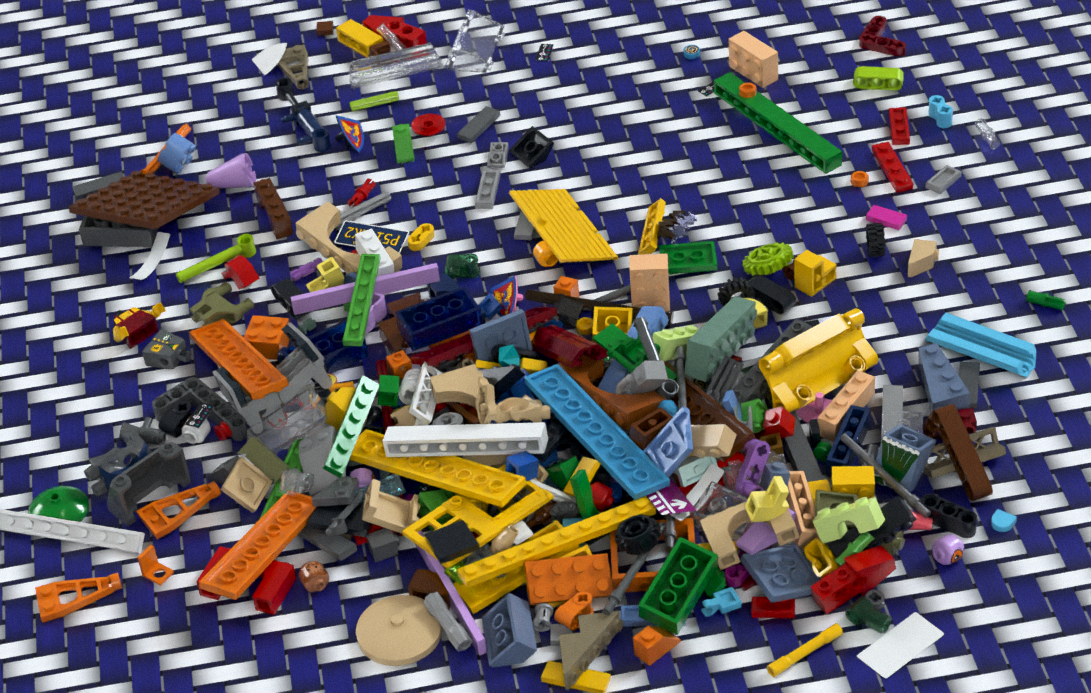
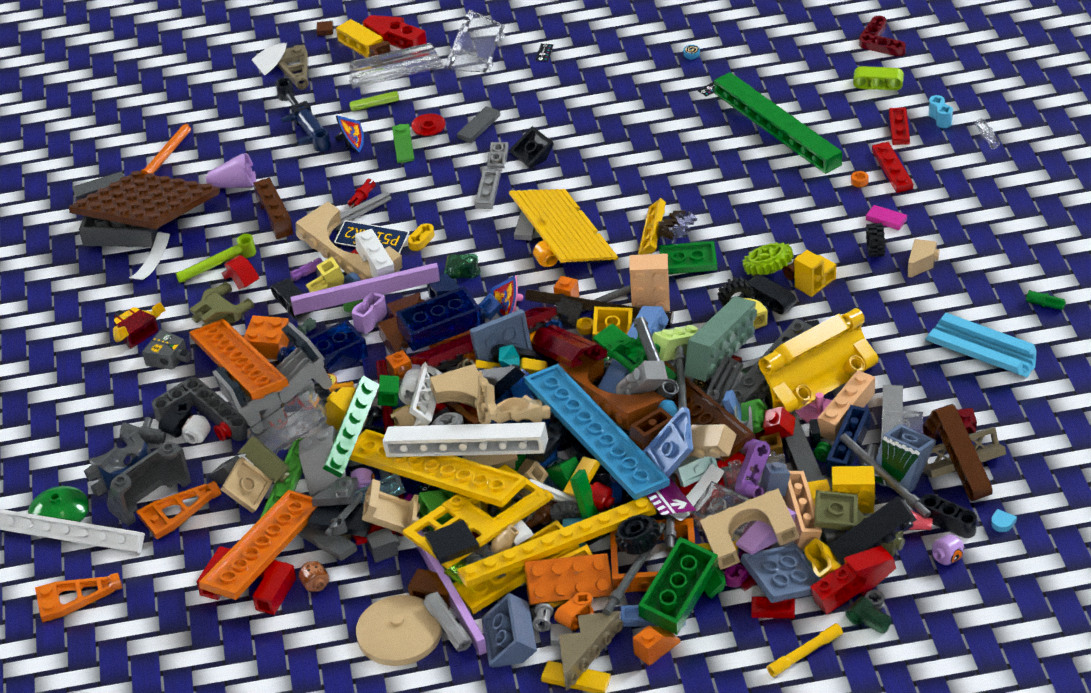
(149, 566): orange bracket -> none
(176, 153): medium blue brick -> none
(202, 412): black sticker -> none
(295, 481): clear piece -> none
(361, 300): bright green tile -> none
(390, 37): clear pin -> none
(523, 465): blue brick -> none
(723, 600): medium azure plate -> none
(747, 90): orange tile -> none
(753, 59): light nougat brick -> none
(768, 504): light yellow brick -> none
(855, 547): bright green pin -> none
(863, 513): yellowish green arch -> none
(900, 645): white sticker -> none
(940, 379): sand blue wedge -> none
(943, 179): light grey tile -> none
(970, 377): dark grey tile -> none

